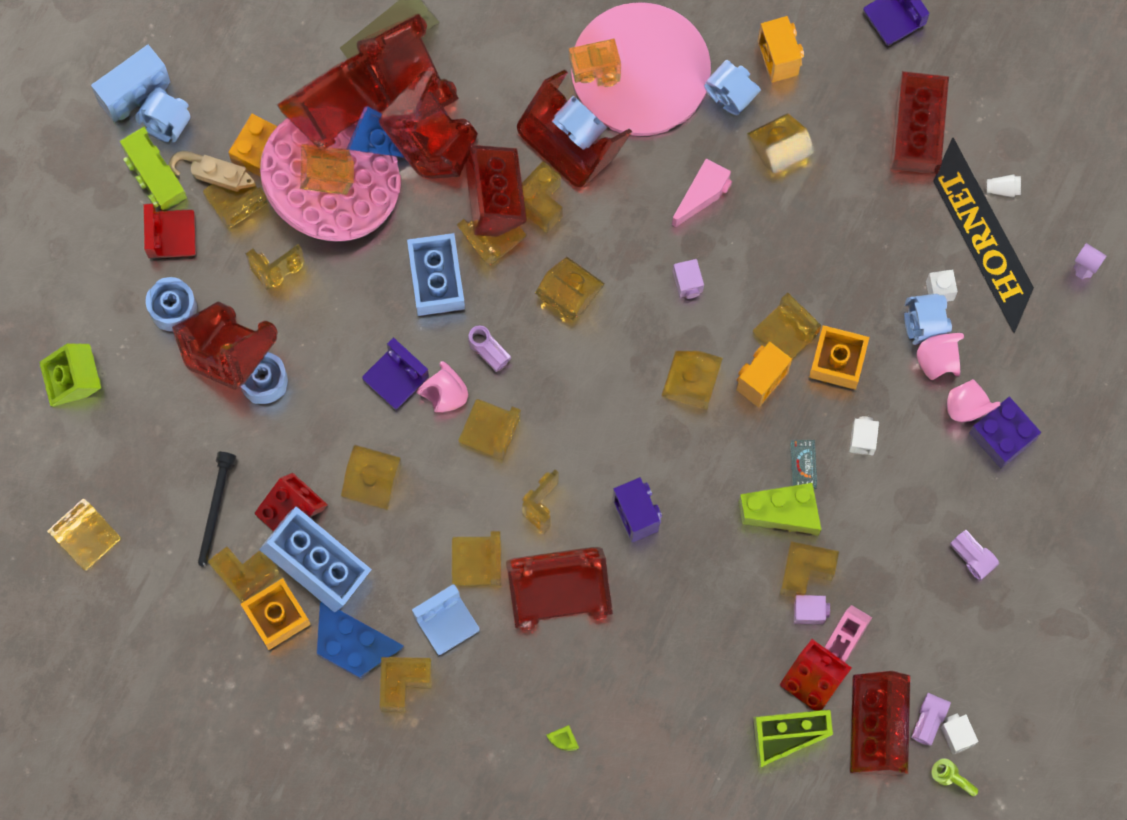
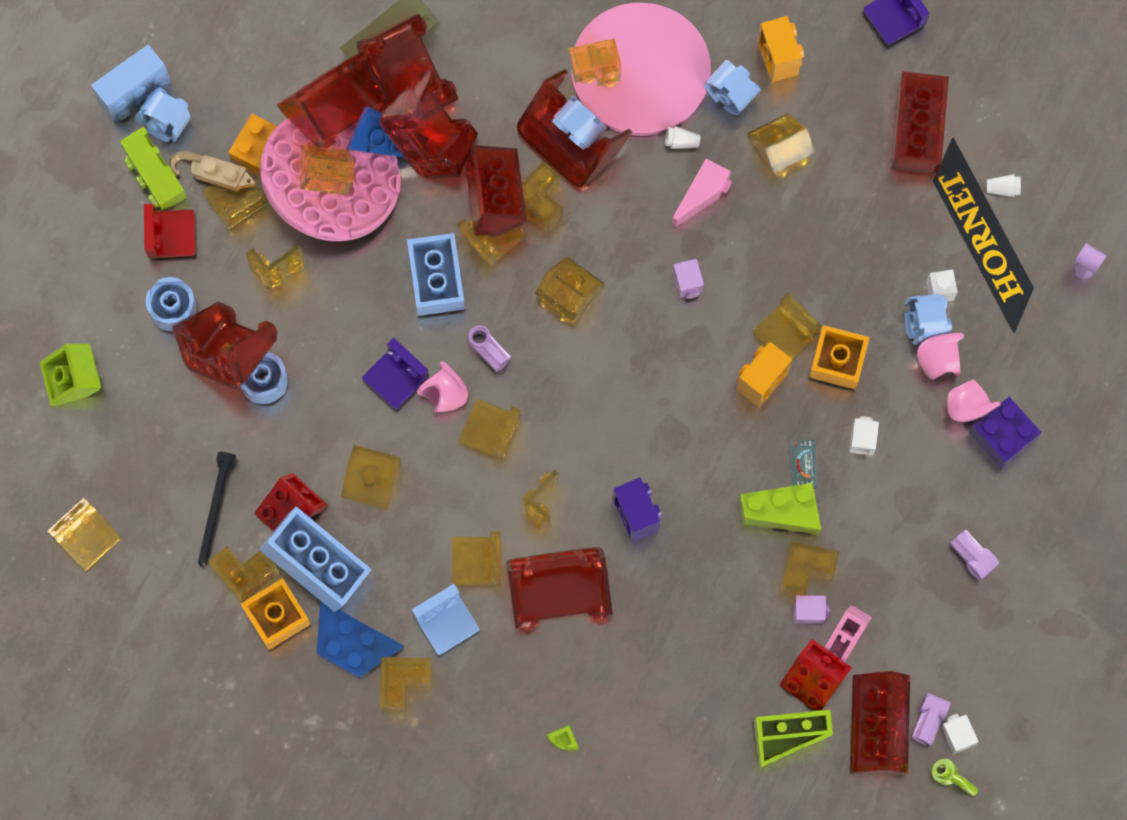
(680, 138): none -> white cone
(692, 378): clear yellow slope -> none

